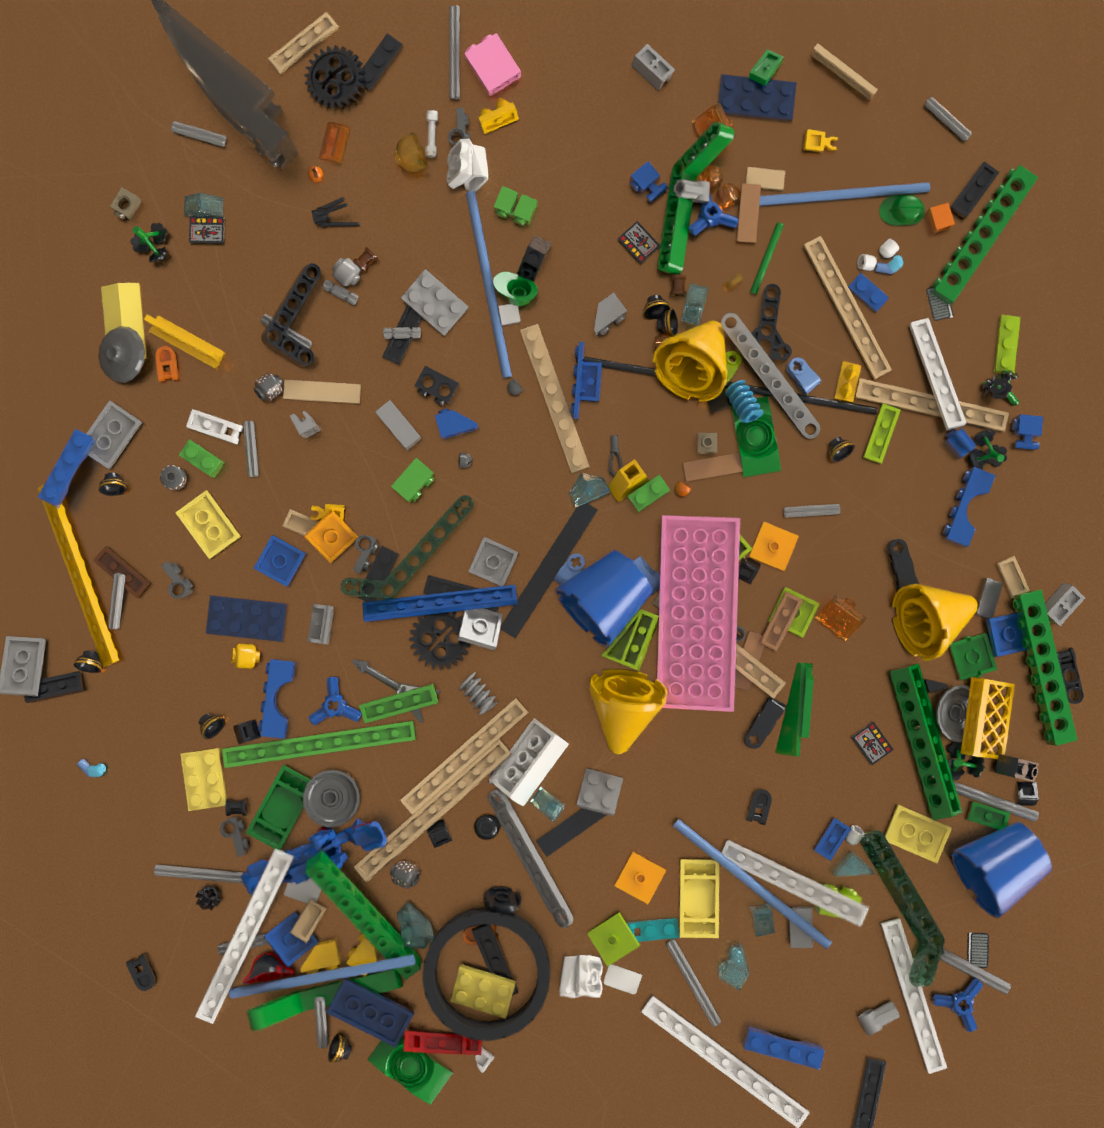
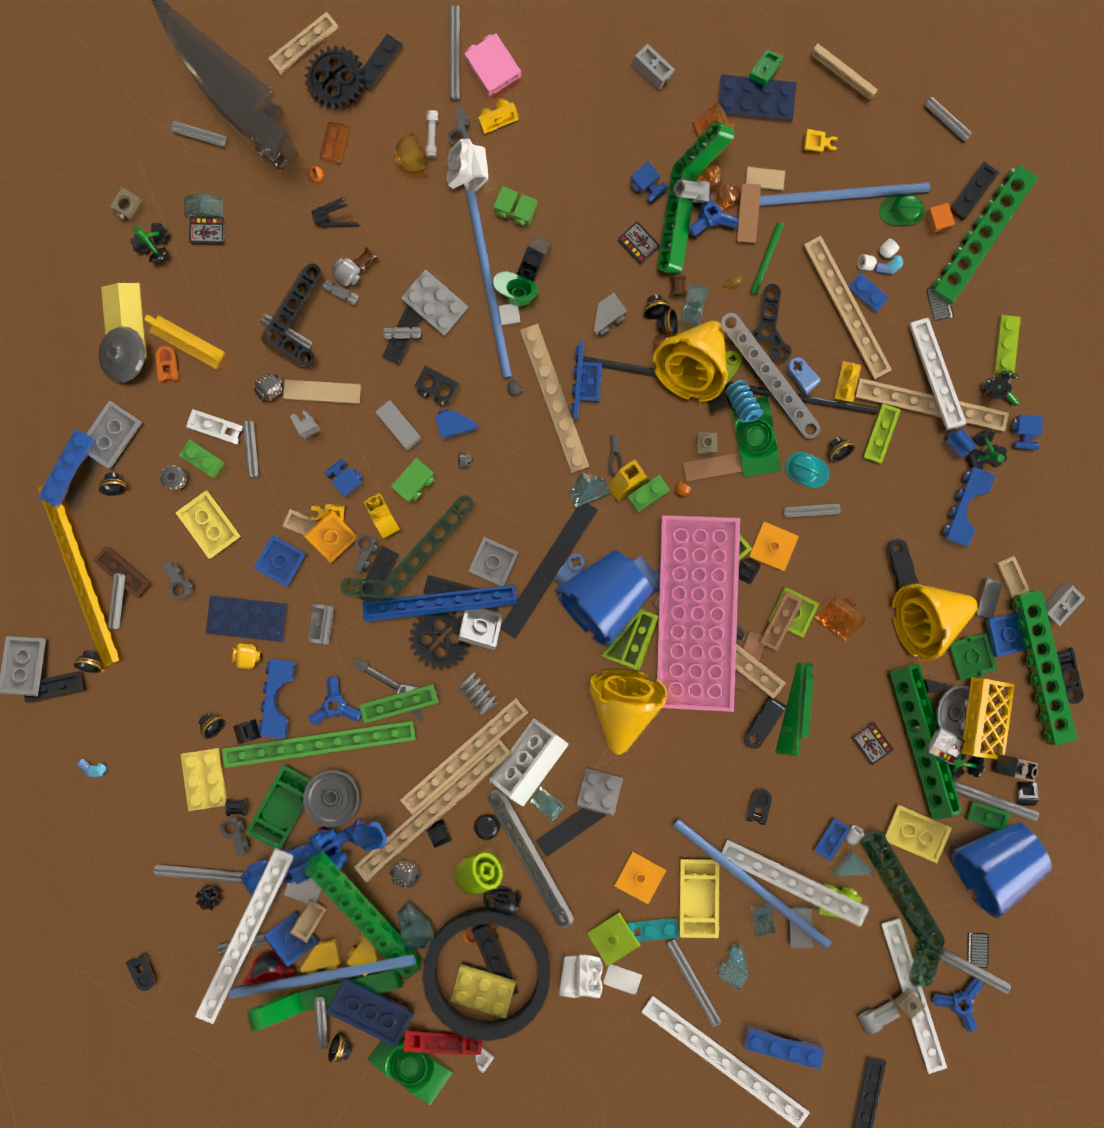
(346, 481): none -> blue brick
(381, 515): none -> yellow slope
(477, 874): none -> lime brick
(807, 469): none -> teal piece
(909, 1003): none -> dark tan brick
(946, 745): none -> piece

